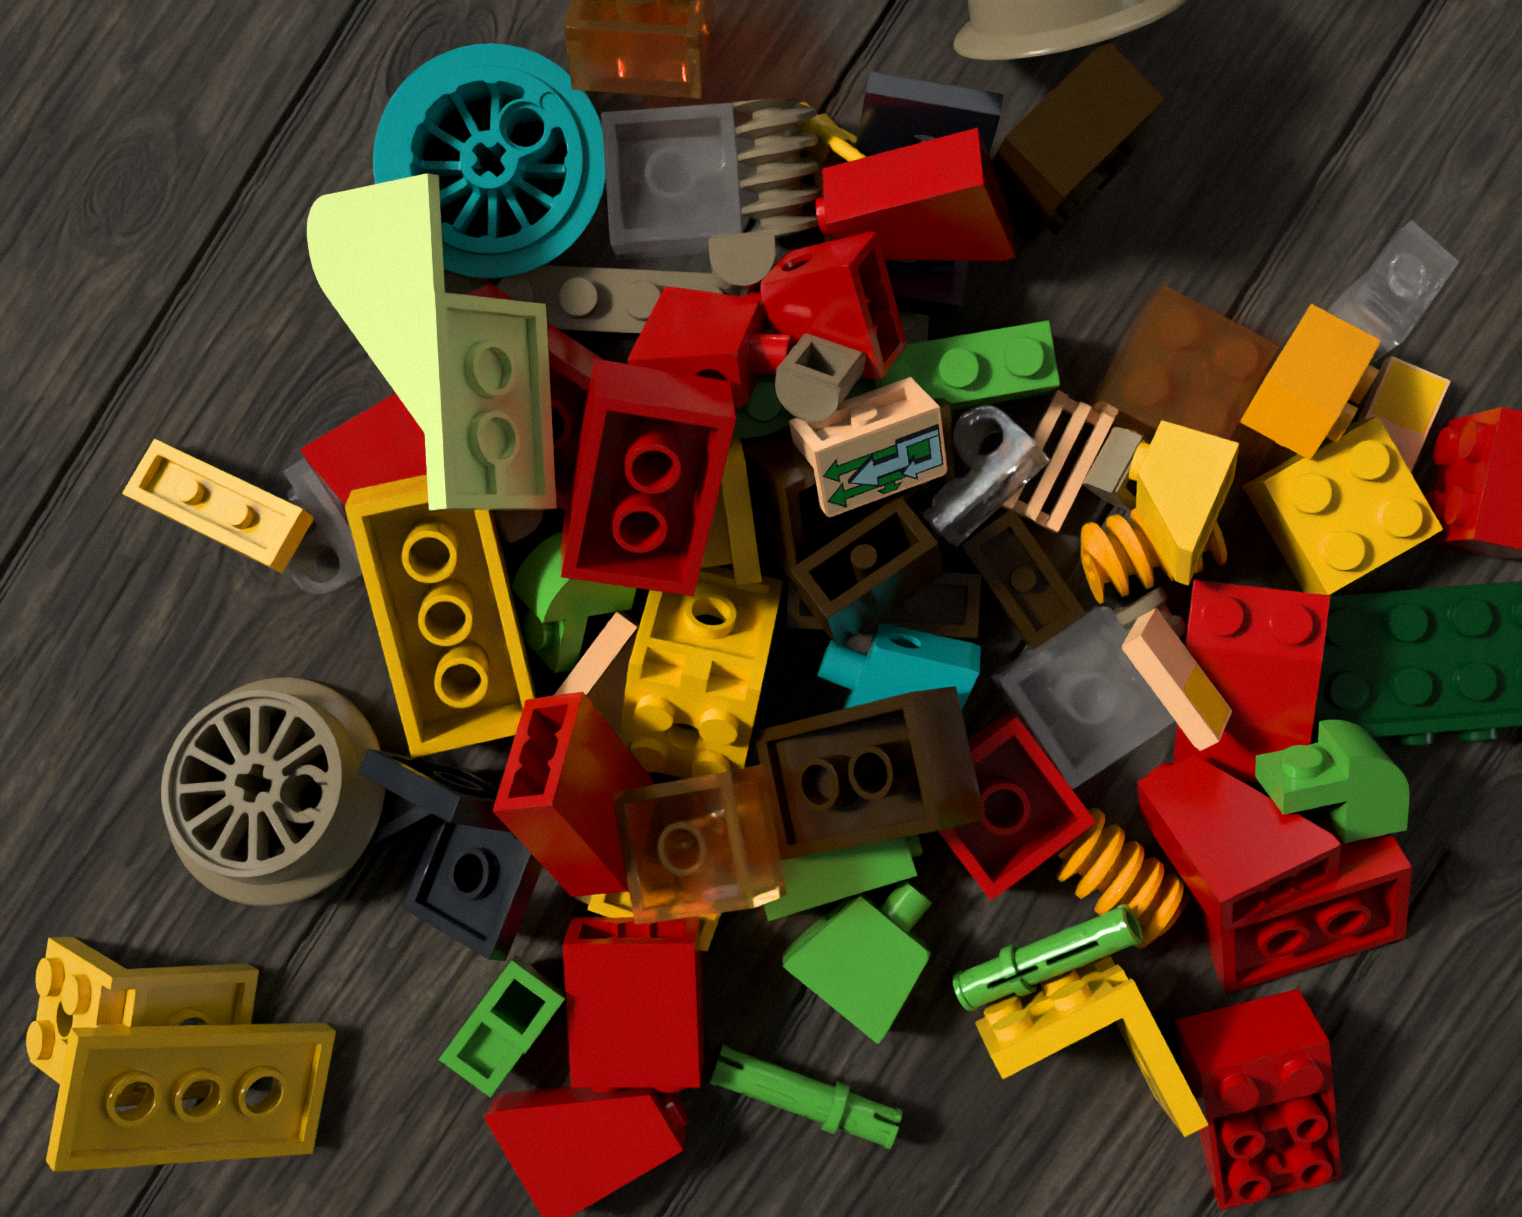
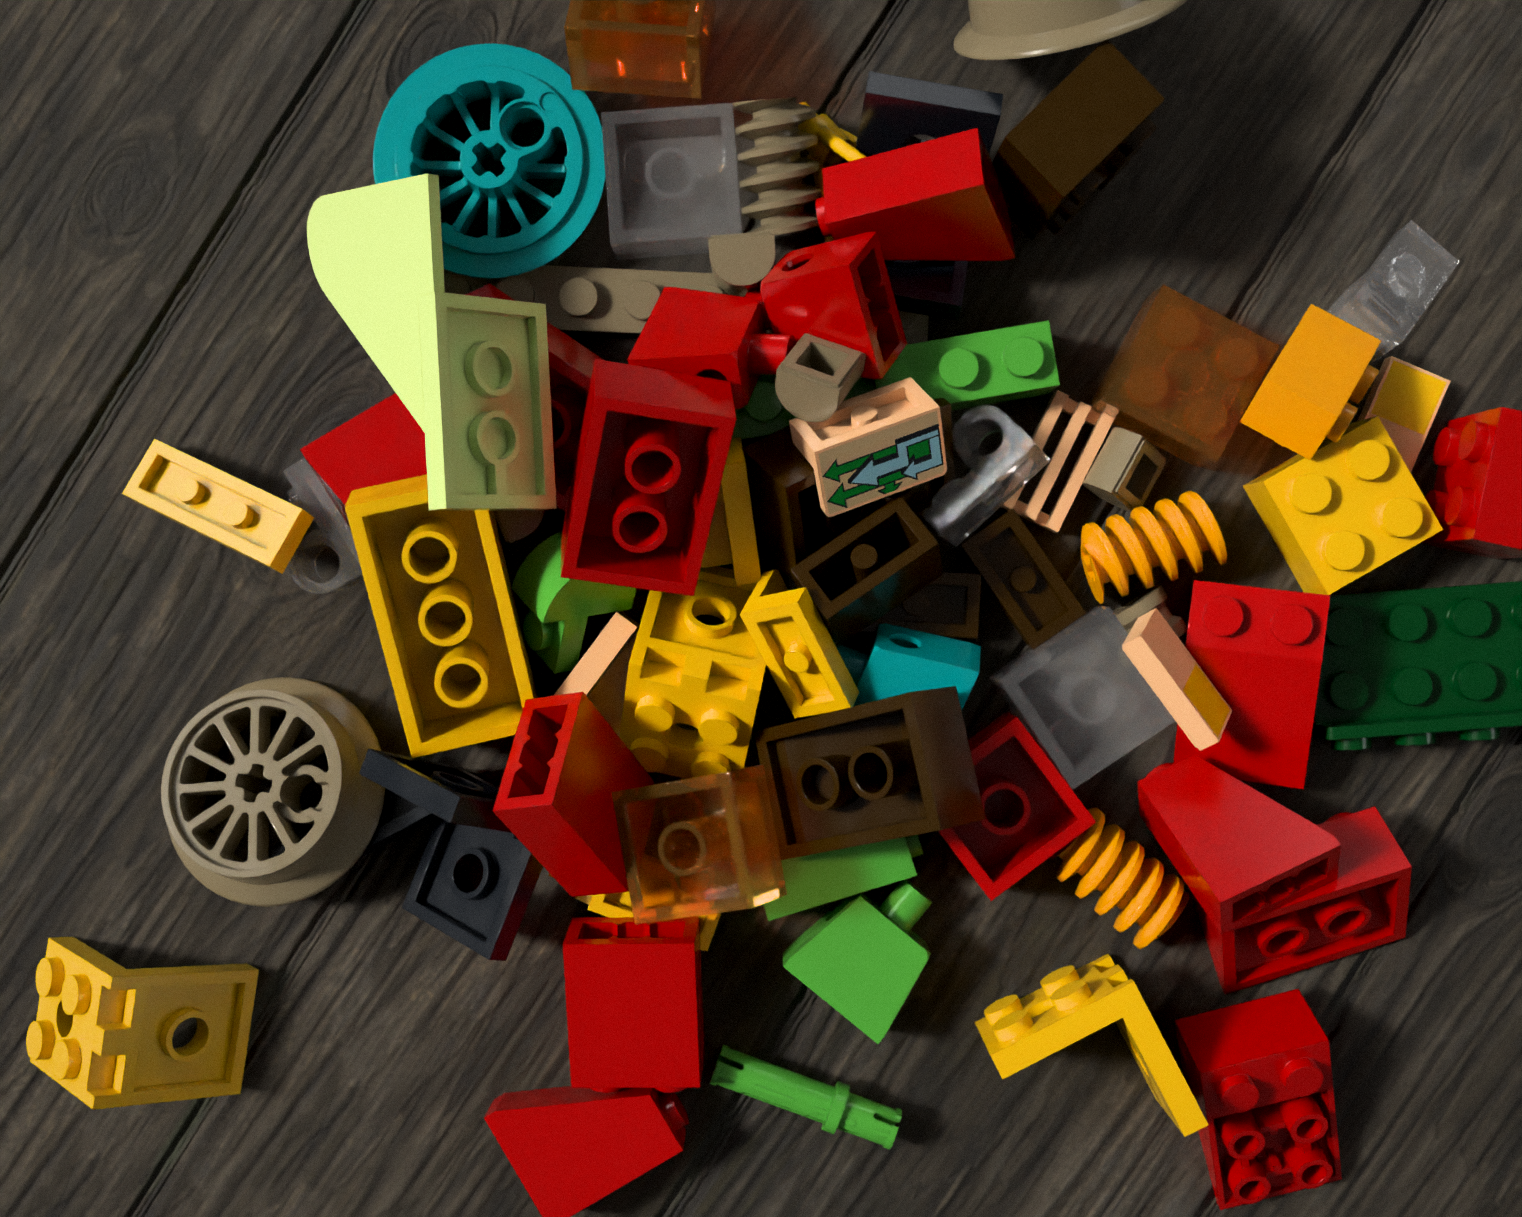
(169, 1059): yellow plate -> none
(503, 1026): bright green brick -> none
(797, 648): none -> yellow panel
(1021, 968): bright green pin -> none
(1182, 491): yellow slope -> none
(1342, 777): bright green brick -> none

